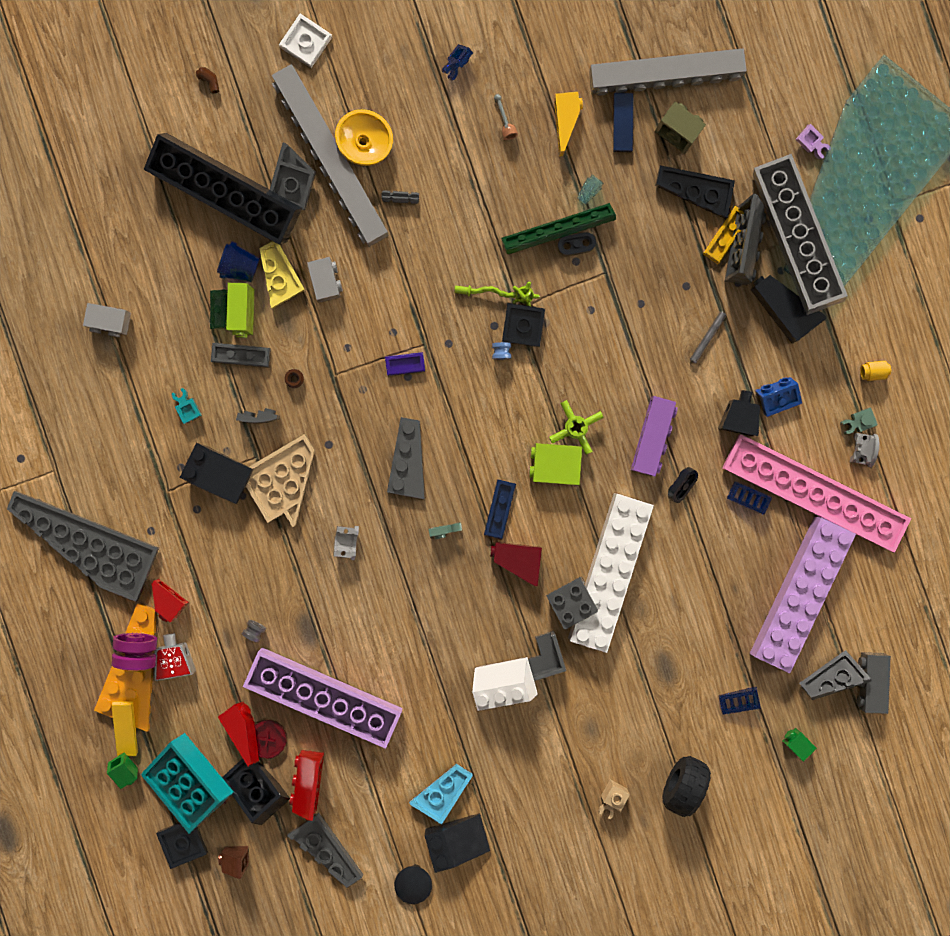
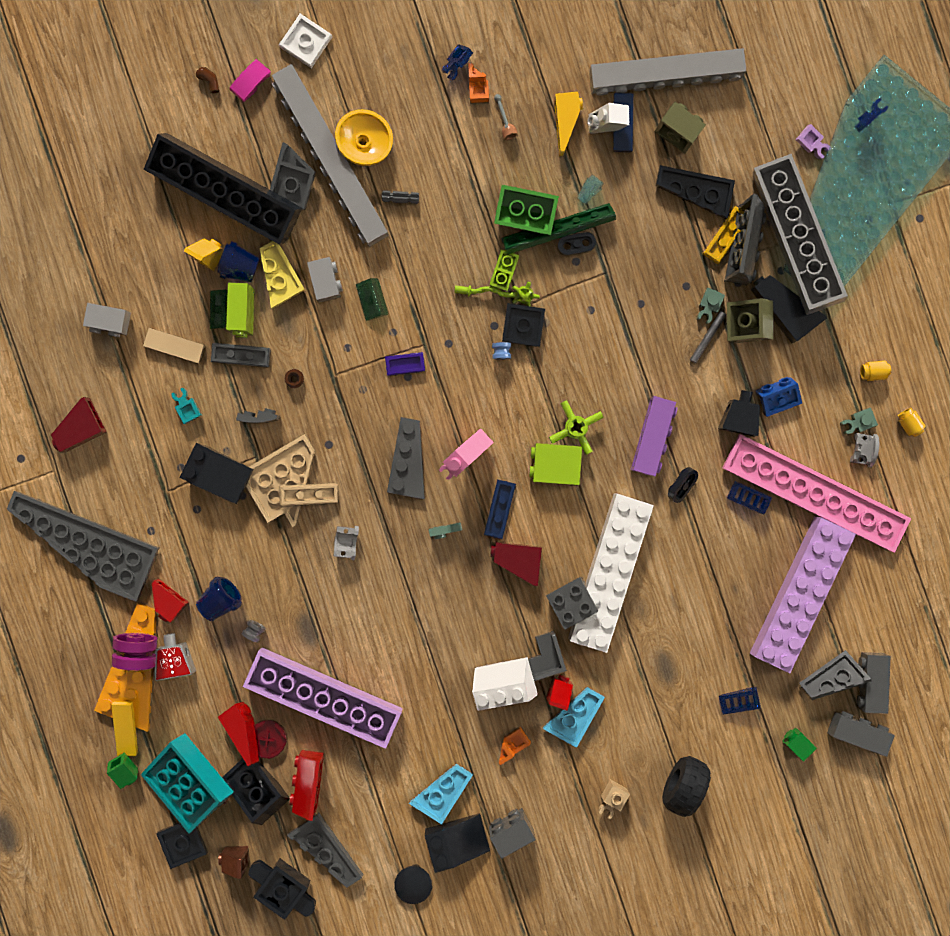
(78, 427): none -> dark red slope
(174, 345): none -> tan tile
(205, 252): none -> yellow slope
(219, 599): none -> clear blue piece
(249, 80): none -> dark pink slope
(282, 896): none -> black brick
(308, 494): none -> tan tile
(372, 299): none -> clear green slope
(466, 453): none -> bright pink brick
(477, 85): none -> orange slope
(504, 270): none -> lime slope
(511, 832): none -> dark grey brick
(513, 744): none -> orange slope
(526, 209): none -> bright green slope
(560, 692): none -> red slope
(573, 723): none -> medium azure wing
(608, 118): none -> white slope
(711, 303): none -> sand green plate
(750, 320): none -> olive brick
(861, 733): none -> dark grey brick
(866, 118): none -> clear blue plate
(911, 422): none -> yellow brick

